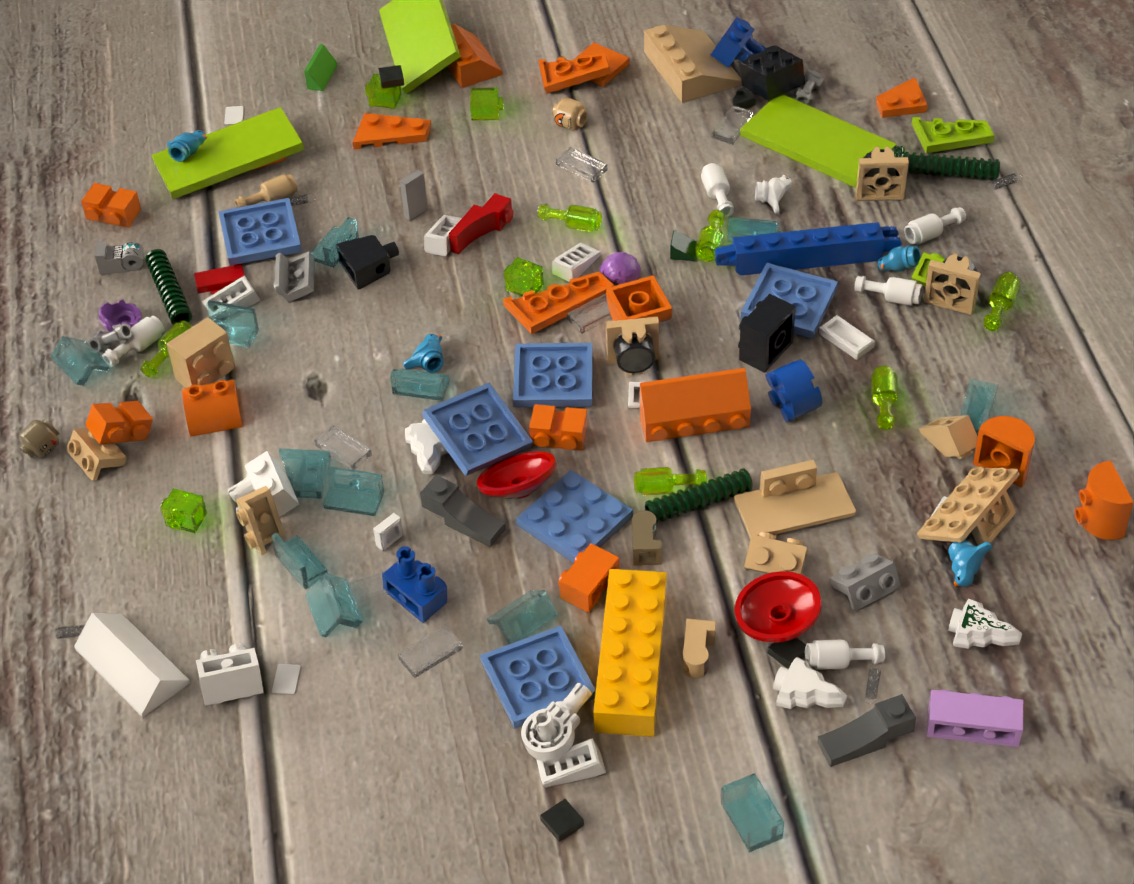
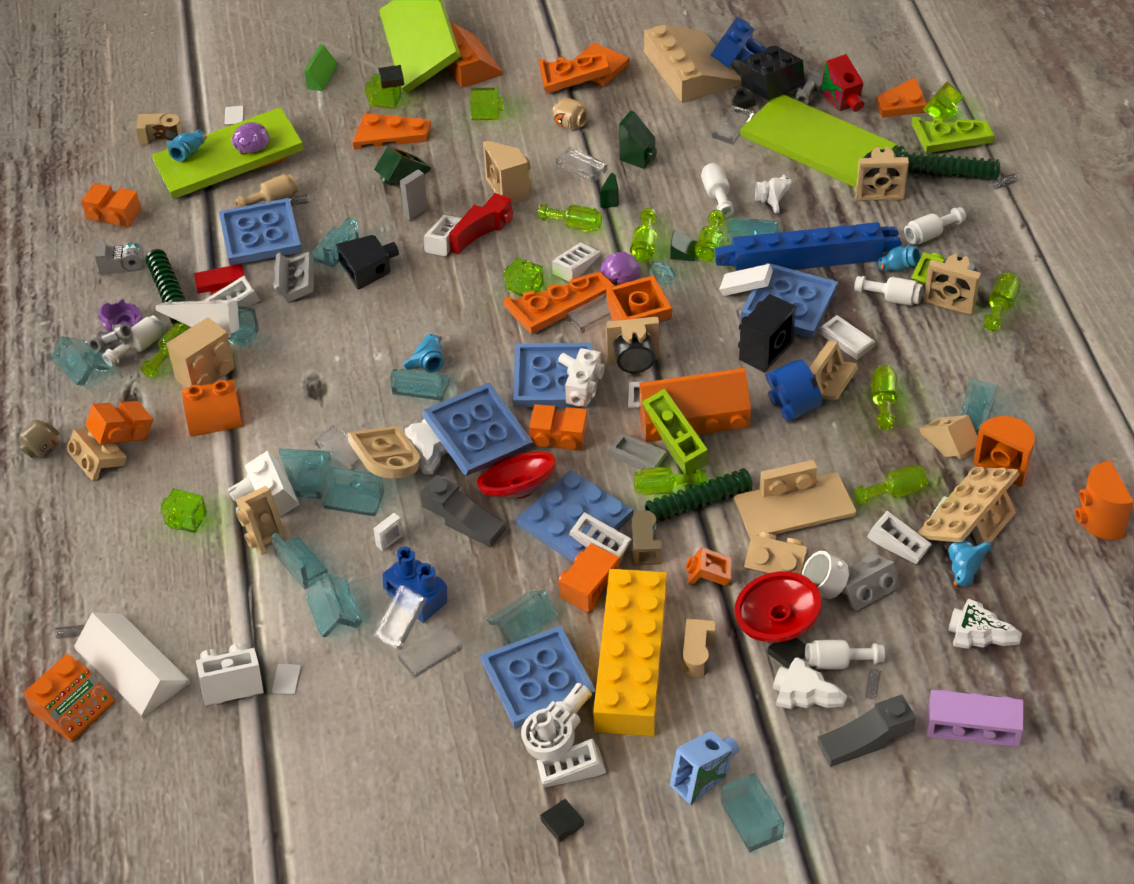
(68, 698): none -> orange slope
(157, 127): none -> tan leg
(192, 312): none -> white slope
(250, 138): none -> medium lavender hair
(385, 451): none -> tan tile
(397, 164): none -> dark green slope
(400, 617): none -> clear tile
(507, 171): none -> tan slope
(583, 376): none -> white brick
(606, 532): none -> white slope
(609, 193): none -> dark green slope
(636, 141): none -> dark green slope
(637, 452): none -> light grey tile
(644, 236): none -> clear neon green piece
(662, 272): none -> clear light blue tile
(676, 432): none -> lime slope
(701, 765): none -> light blue torso
(709, 566): none -> orange bracket
(746, 280): none -> white tile
(827, 573): none -> white piece
(831, 371): none -> tan bracket
(842, 84): none -> red torso
(889, 542): none -> white slope
(896, 483): none -> clear neon green piece
(944, 102): none -> clear neon green brick

